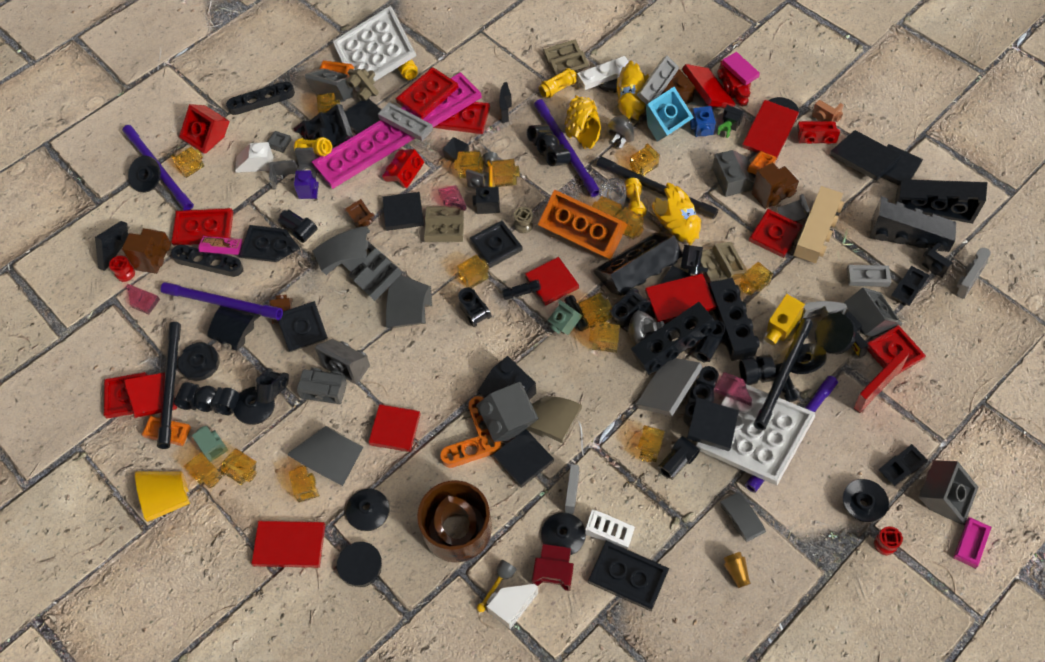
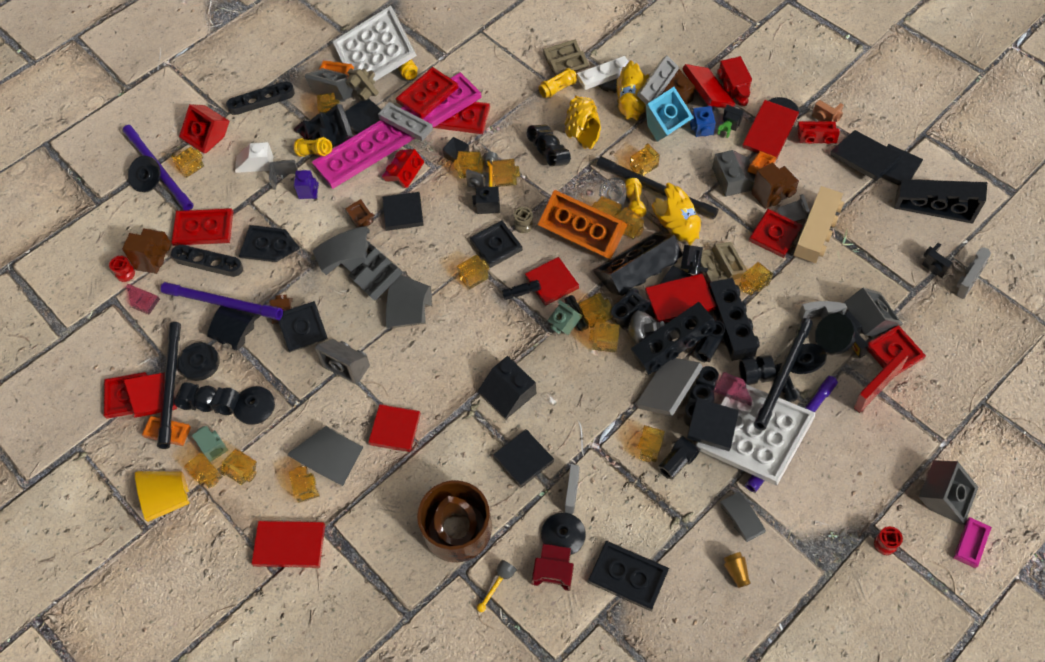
(110, 243): black wing -> none
(220, 245): dark pink tile -> none
(269, 385): black piece -> none
(279, 141): dark grey tile -> none
(300, 227): black piece -> none
(305, 157): flat silver bracket -> none
(322, 386): dark grey brick -> none
(359, 564): black tile -> none
(371, 518): black dish -> none
(444, 224): dark tan slope -> none
(451, 197): clear pink tile -> none
(475, 309): black piece -> none
(479, 442): orange beam -> none
(505, 102): black slope -> none
(507, 412): dark grey slope -> none
(511, 603): white slope -> none
(555, 417): dark tan slope -> none
(588, 182): dark purple piece -> none
(612, 522): white slope -> none
(621, 129): flat silver piece -> none
(740, 68): dark pink tile -> none
(784, 319): yellow torso -> none
(869, 275): light grey plate -> none
(872, 494): black dish -> none
(903, 465): black slope -> none
(910, 286): black slope -> none
(911, 227): black wedge -> none

